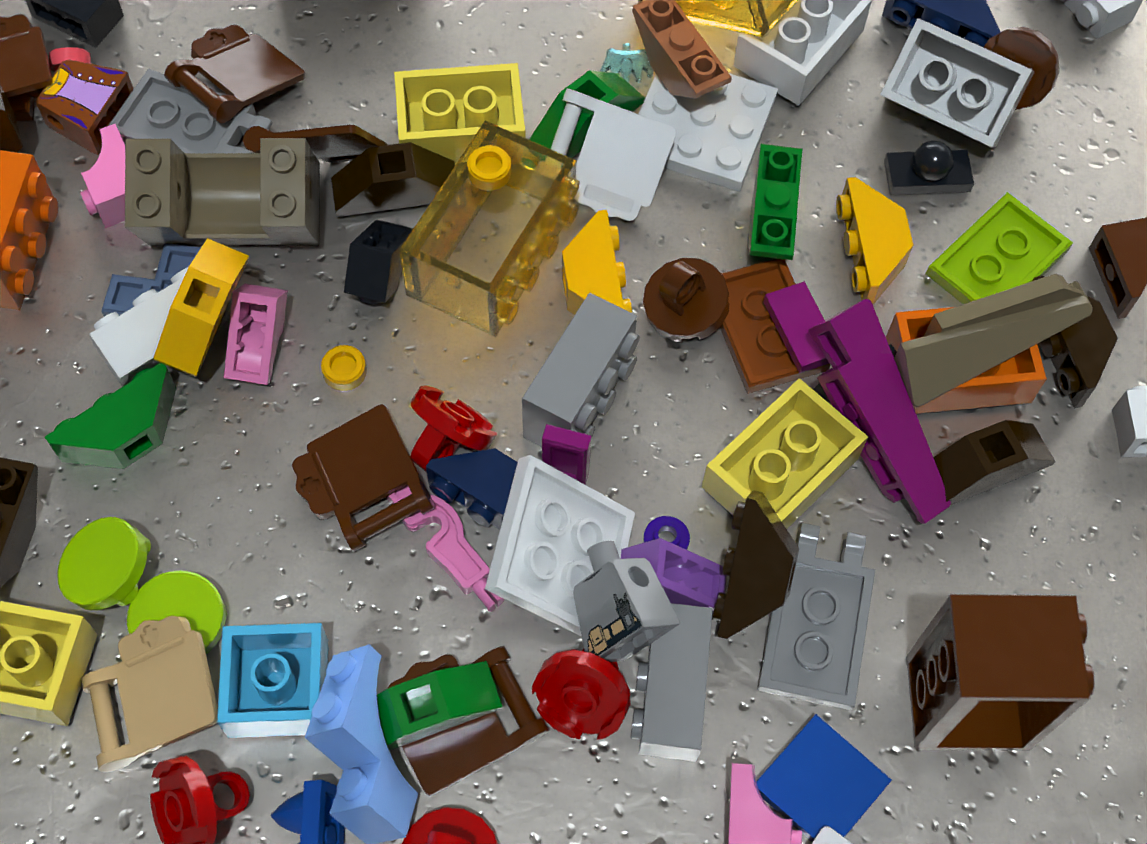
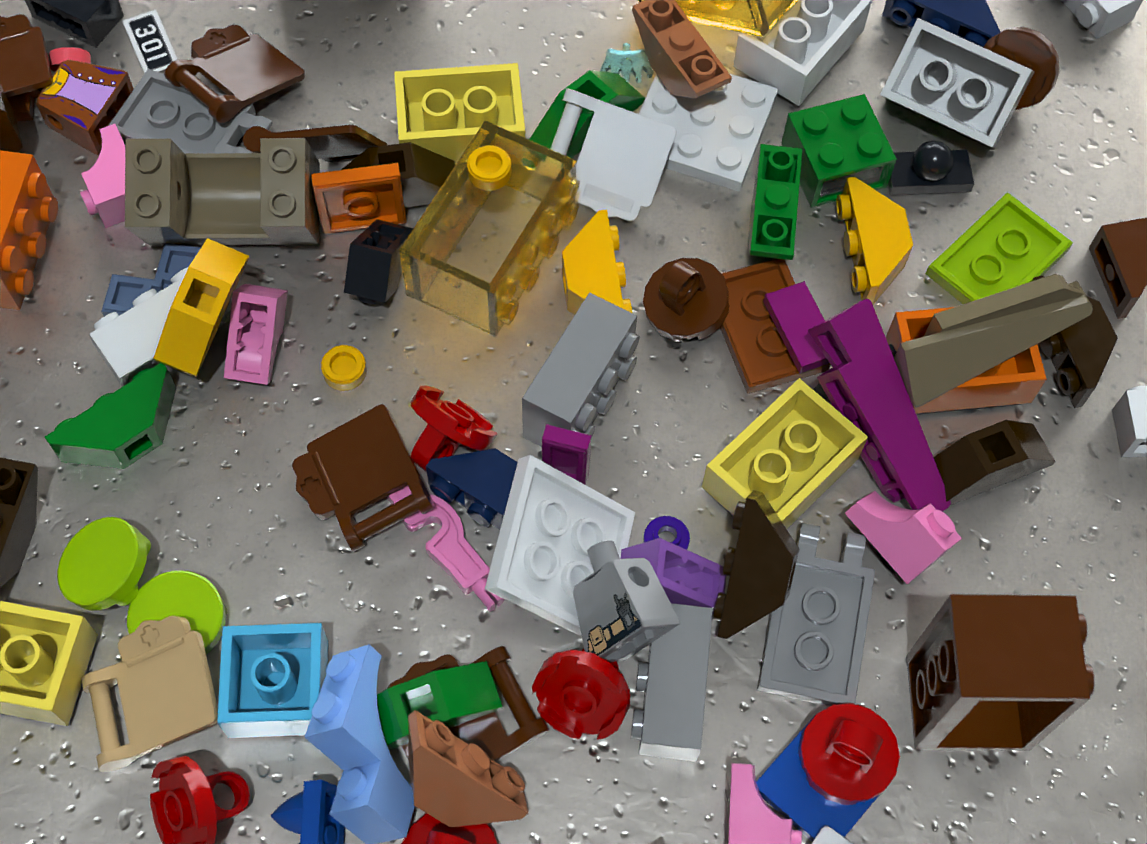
(150, 41): none -> sticker
(358, 197): none -> orange tile
(458, 779): none -> nougat slope
(838, 144): none -> green piece
(849, 754): none -> red tile
(904, 536): none -> bright pink arch

